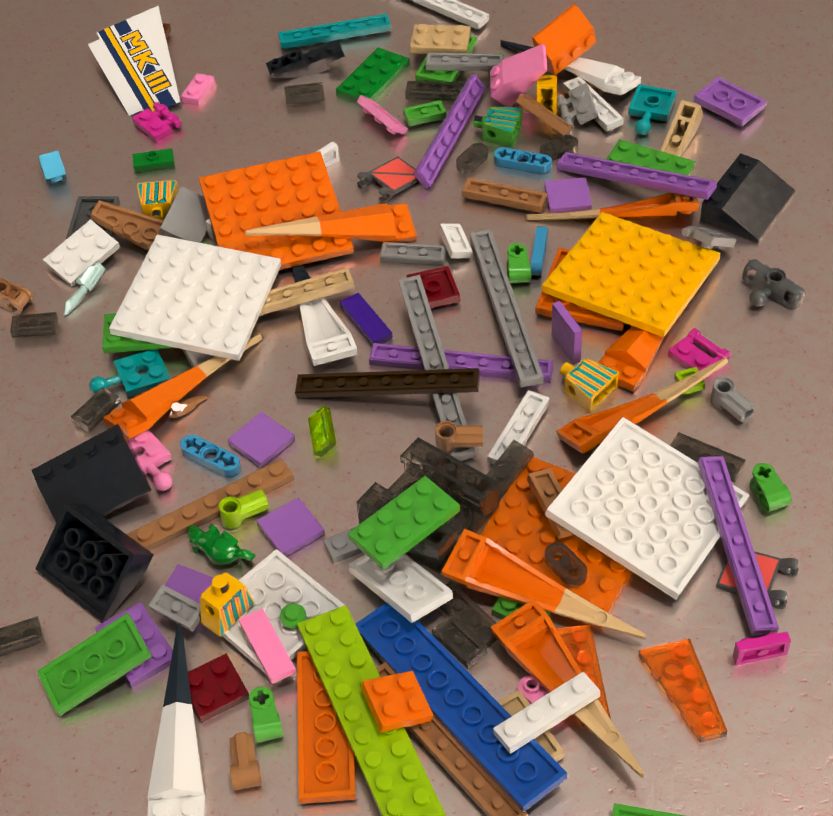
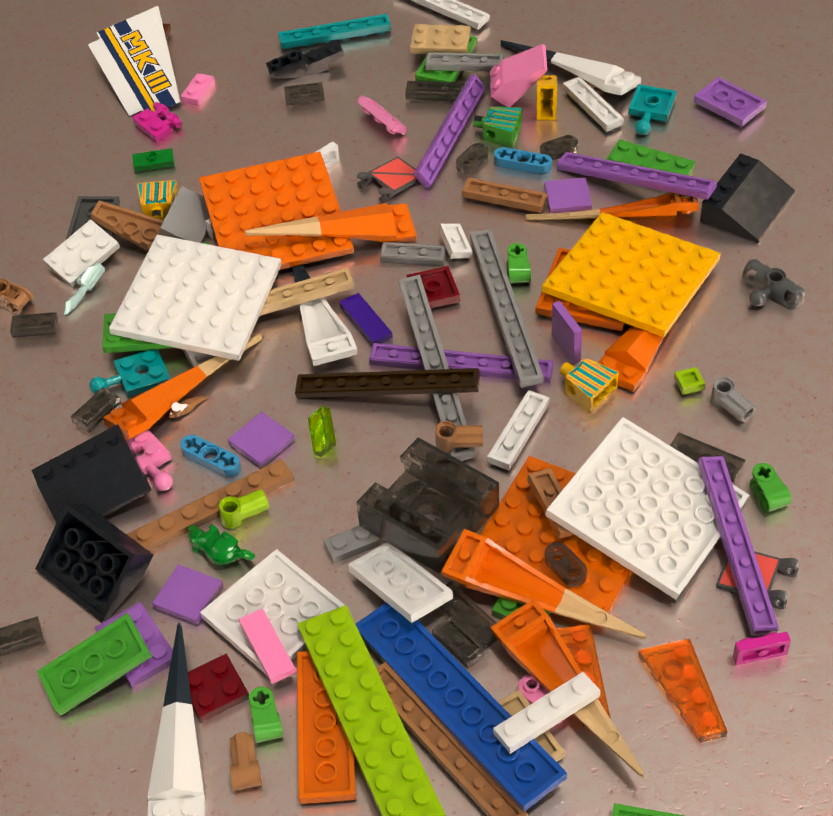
(52, 167): medium azure slope -> none
(176, 607): light grey plate -> none
(224, 603): yellow torso -> none
(290, 527): medium lavender tile -> none
(292, 614): bright green plate -> none
(373, 75): green plate -> none
(396, 701): orange plate -> none
(404, 522): bright green plate -> none
(424, 113): bright green plate -> none
(510, 465): clear smoke plate -> none
(539, 250): dark azure beam -> none
(544, 115): medium nougat plate -> none
(565, 38): orange slope -> none
(582, 103): light grey plate -> none
(591, 430): orange plate -> none
(682, 128): tan slope -> none
(690, 356): dark pink plate -> none
(708, 237): light grey plate -> none

